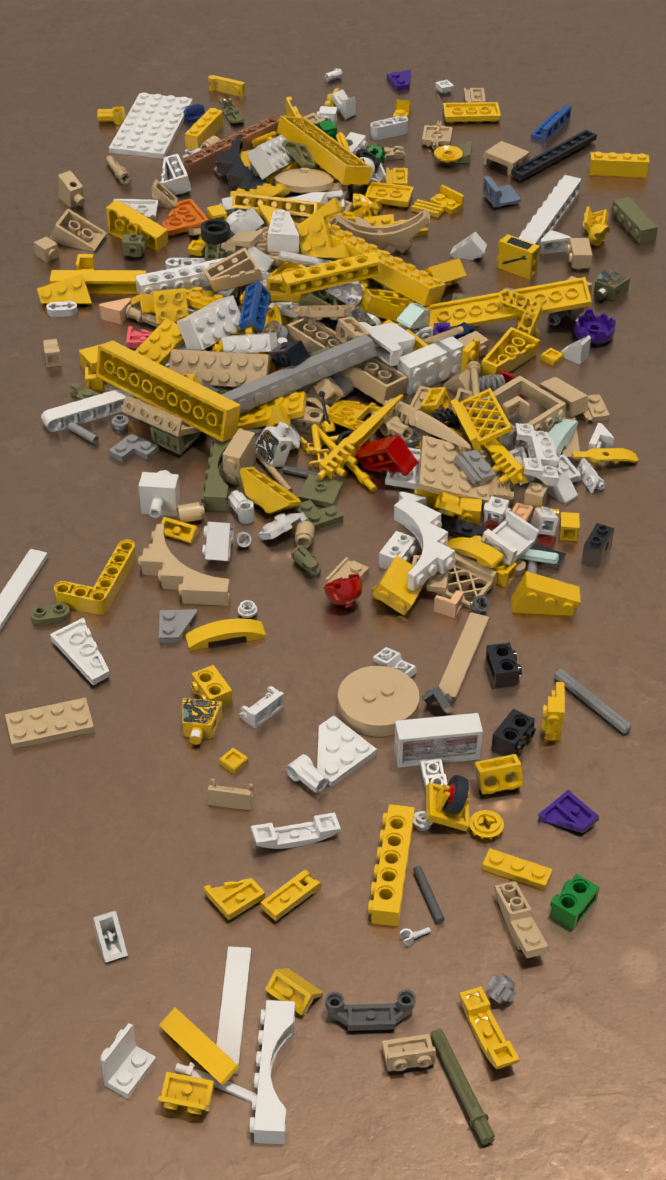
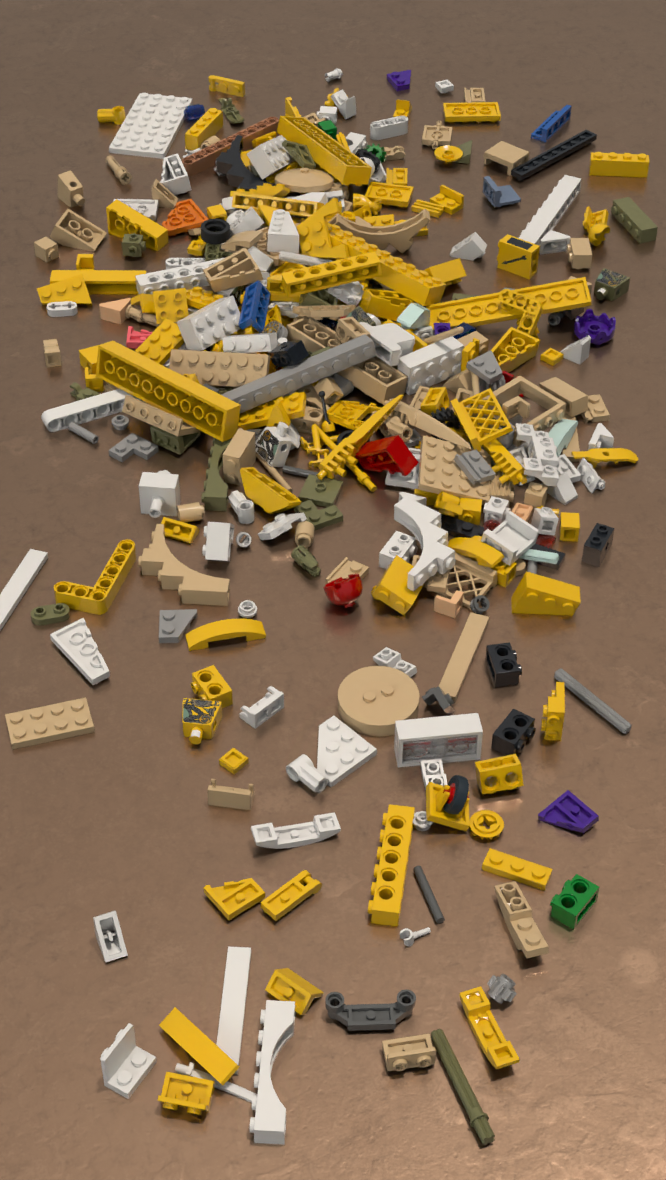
(485, 367): none -> light grey wing

